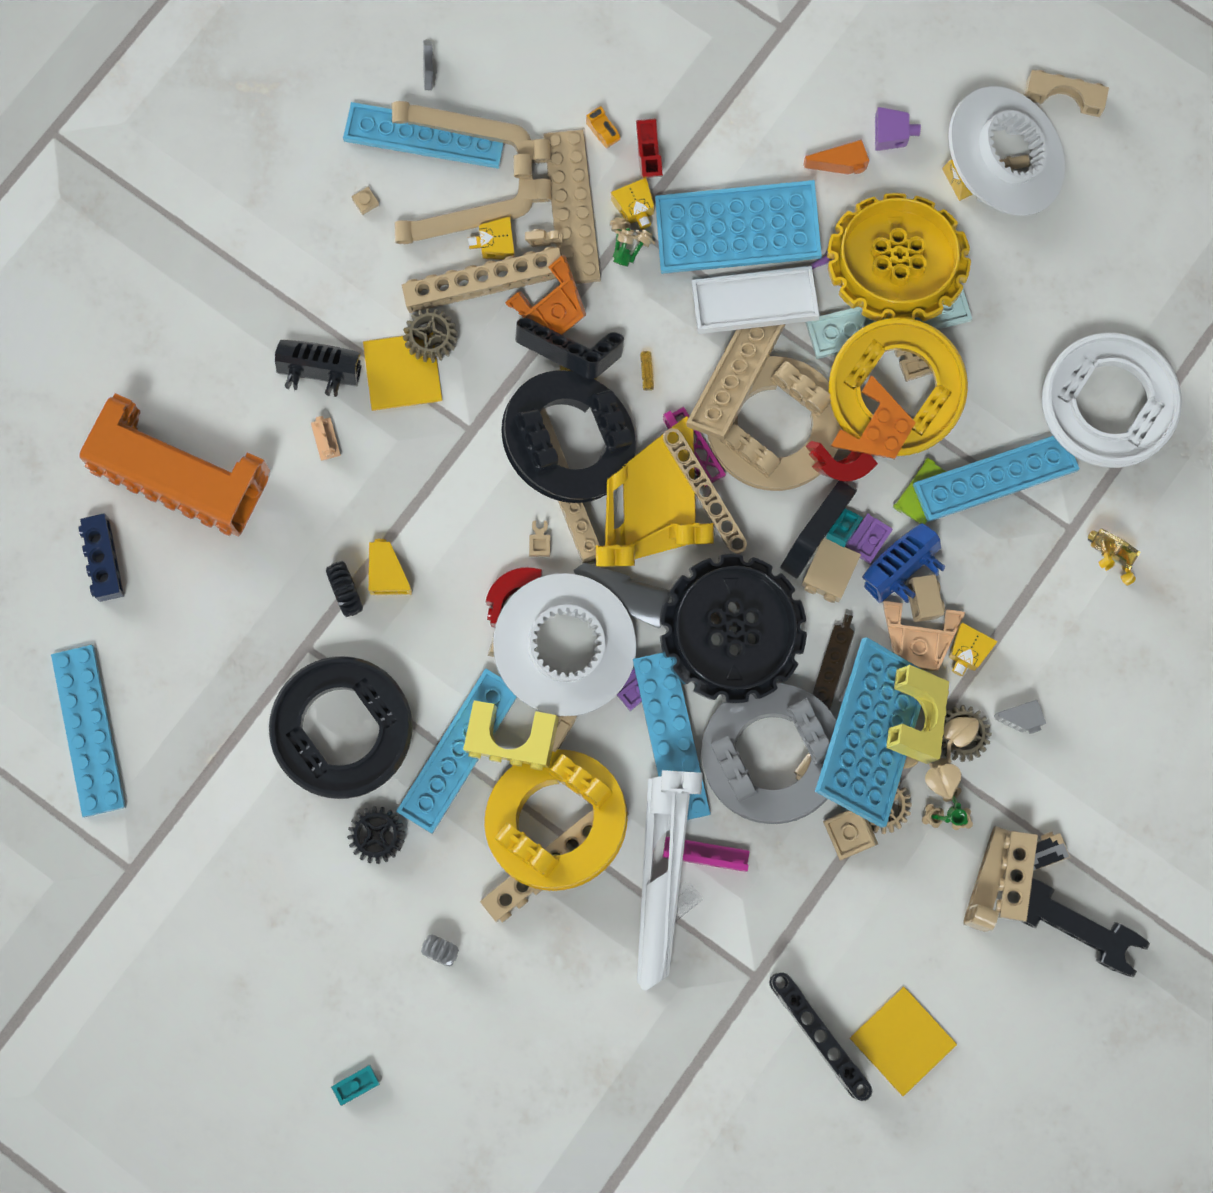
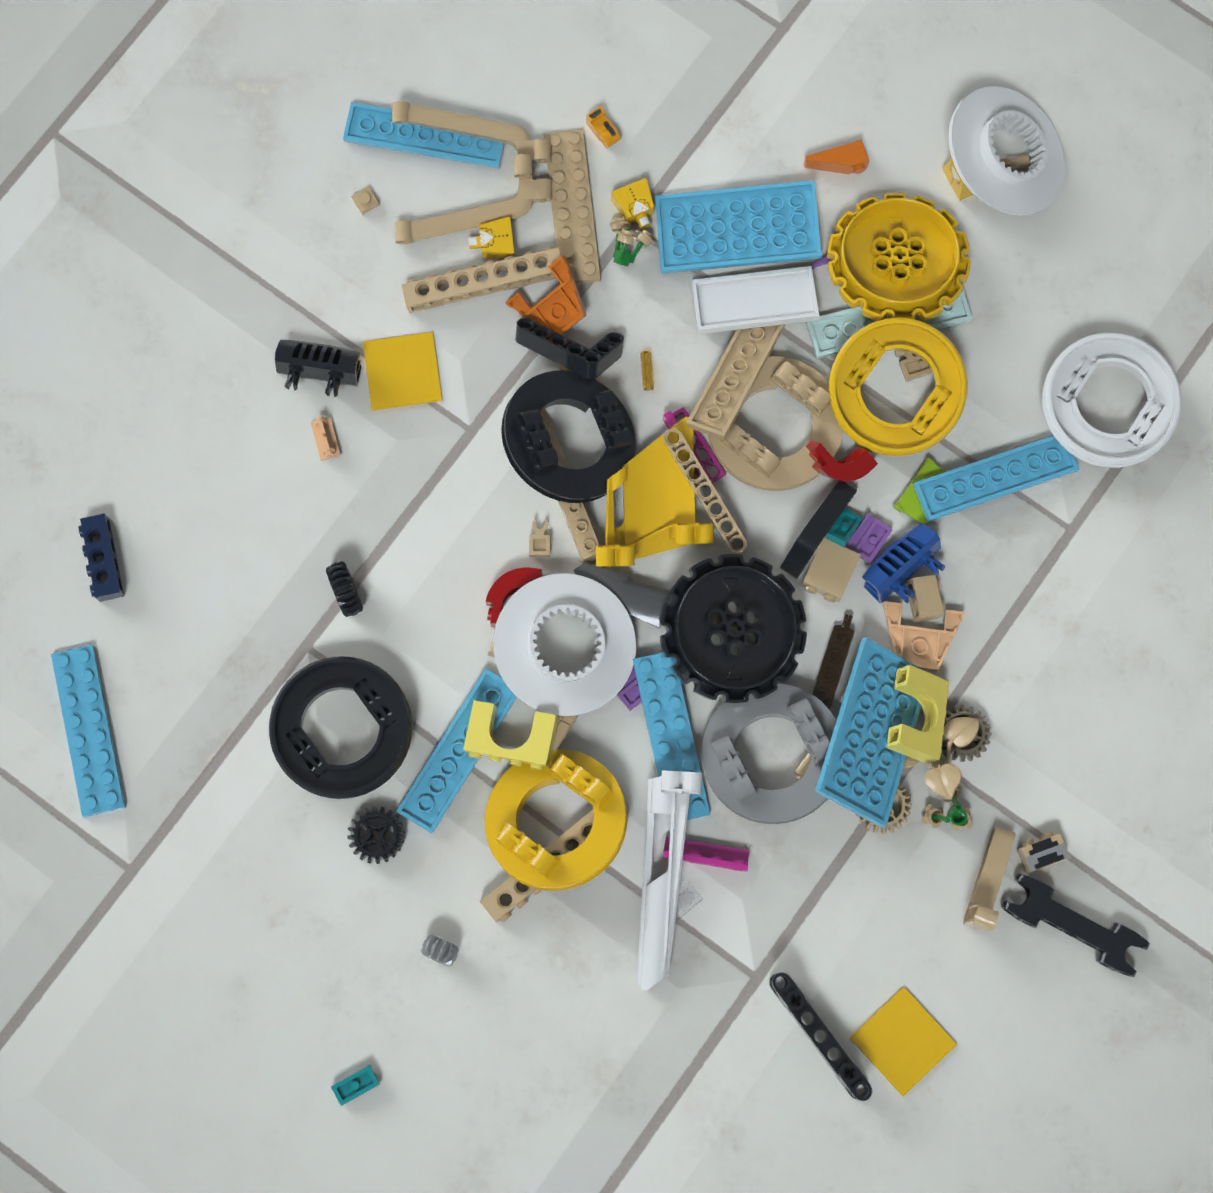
(170, 474): orange piece -> none
(385, 571): yellow slope -> none
(427, 65): flat silver tile -> none
(446, 340): dark tan gear -> none
(540, 238): tan plate -> none
(648, 150): red arch -> none
(850, 834): tan tile -> none
(886, 429): orange wing -> none
(893, 129): medium lavender torso -> none
(969, 649): yellow torso -> none
(1023, 717): light grey slope -> none
(1027, 844): tan brick -> none
(1088, 96): tan arch -> none
(1114, 550): clear yellow torso -> none

